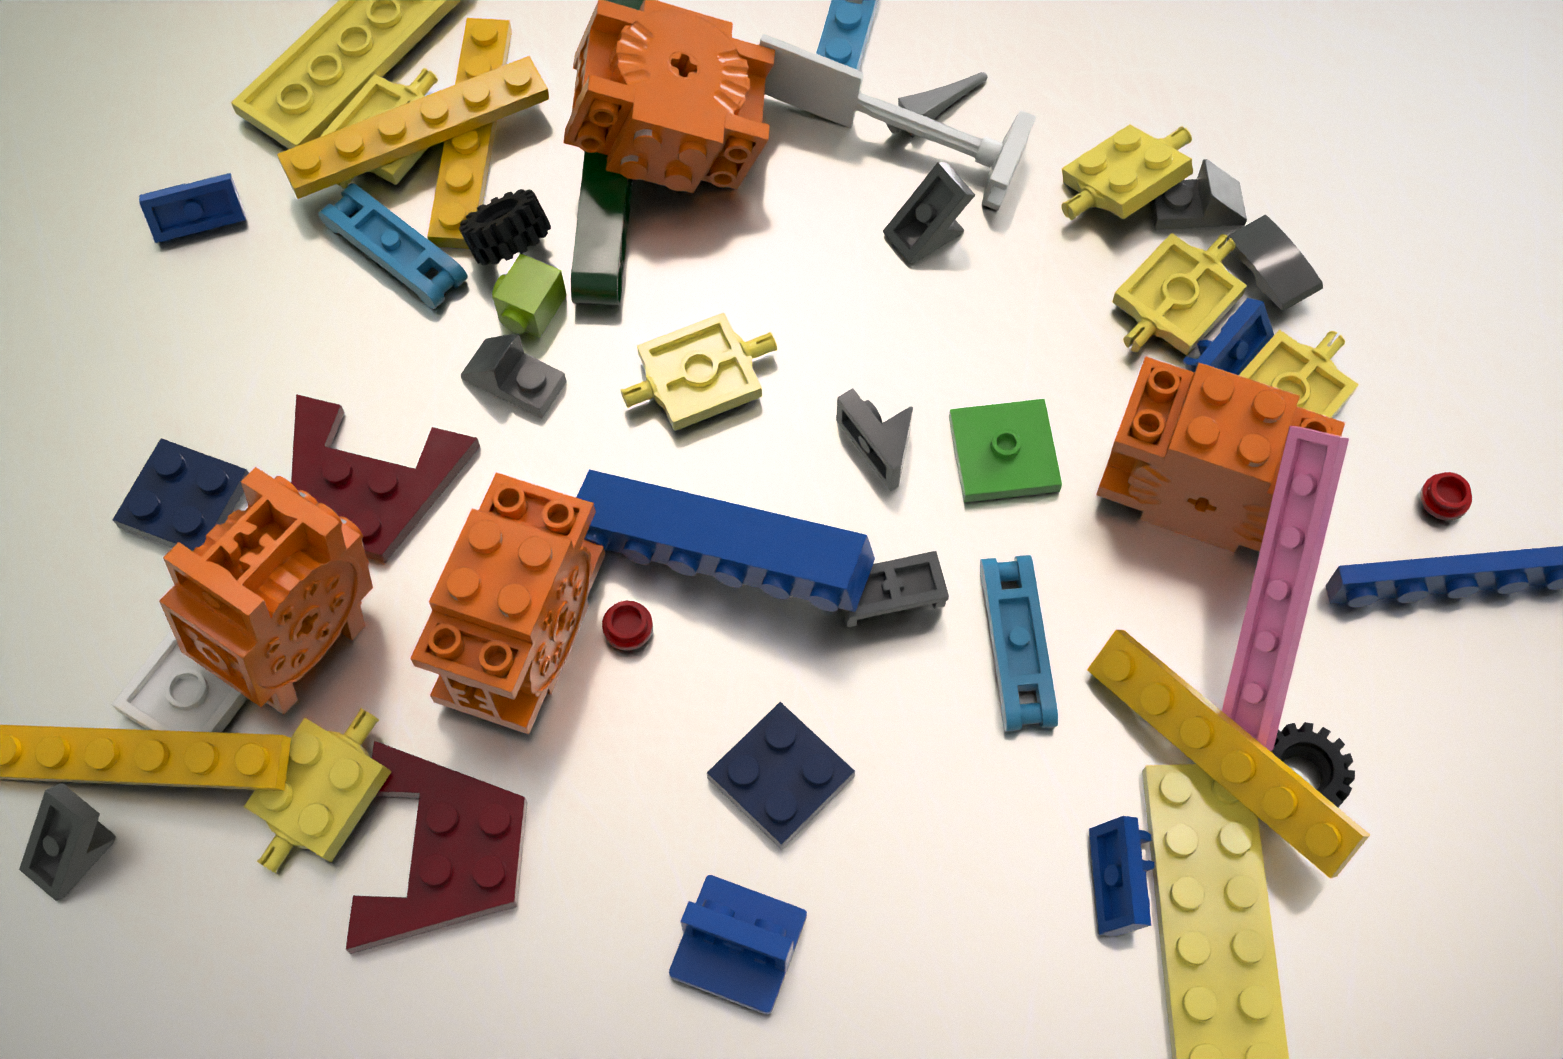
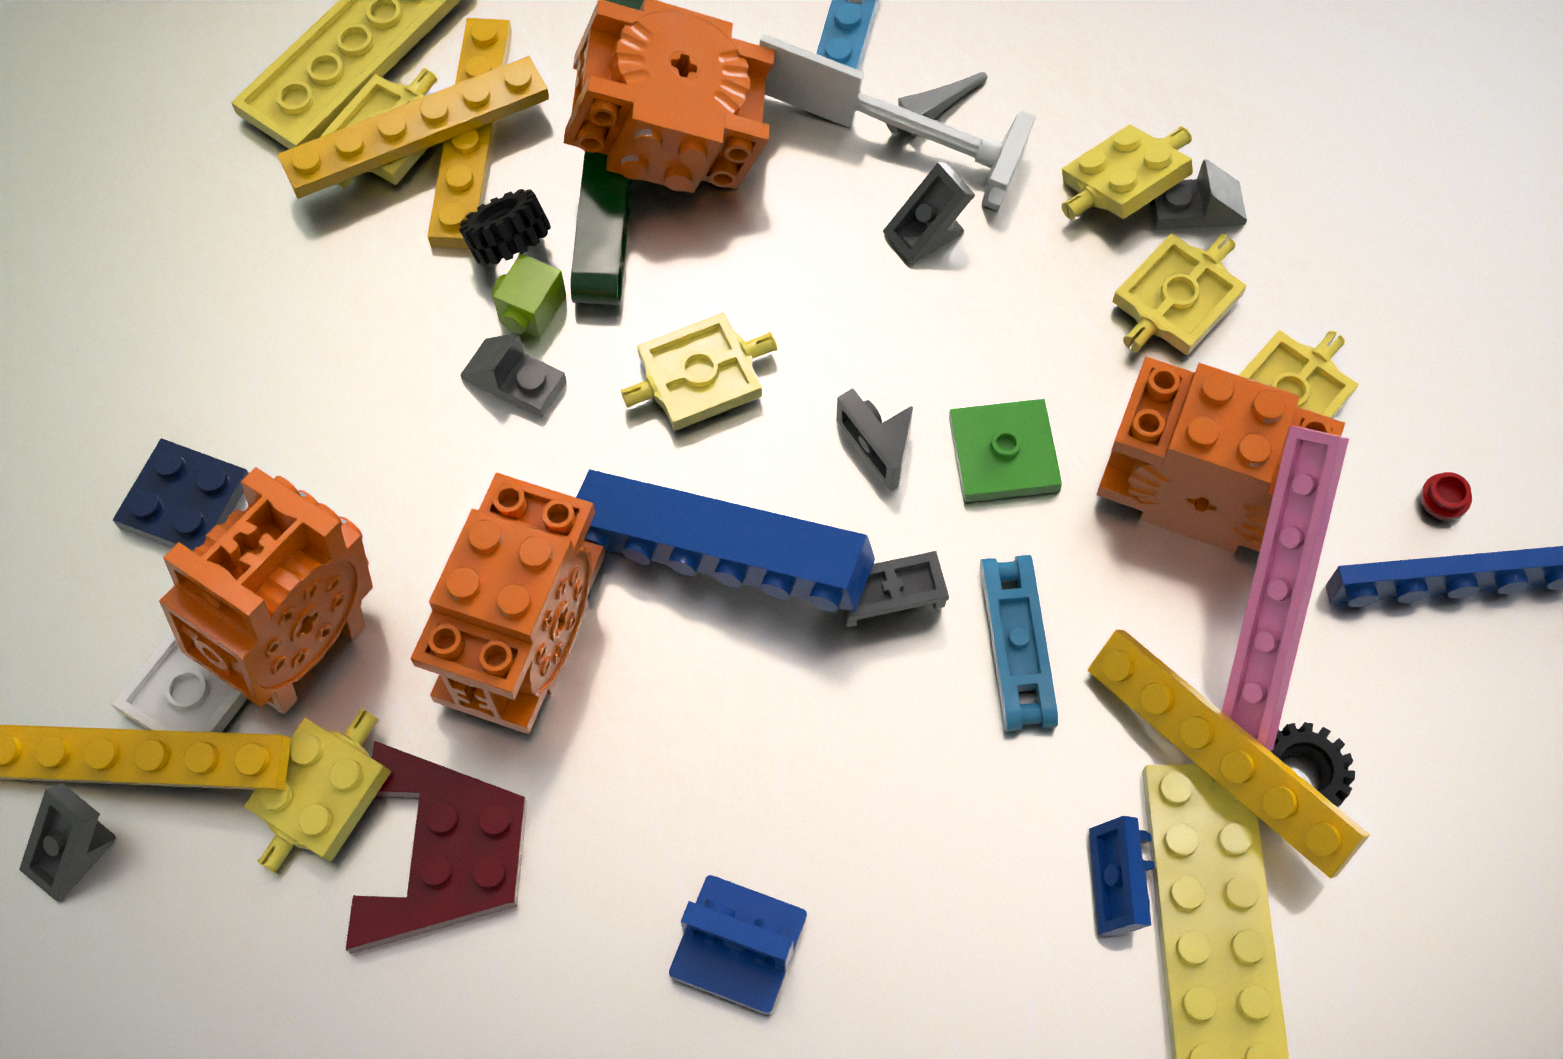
(192, 207): blue plate -> none
(372, 493): dark red wing -> none
(393, 244): dark azure plate -> none
(627, 625): red plate -> none
(780, 775): dark blue plate -> none
(1238, 341): blue plate -> none
(1276, 263): dark grey slope -> none

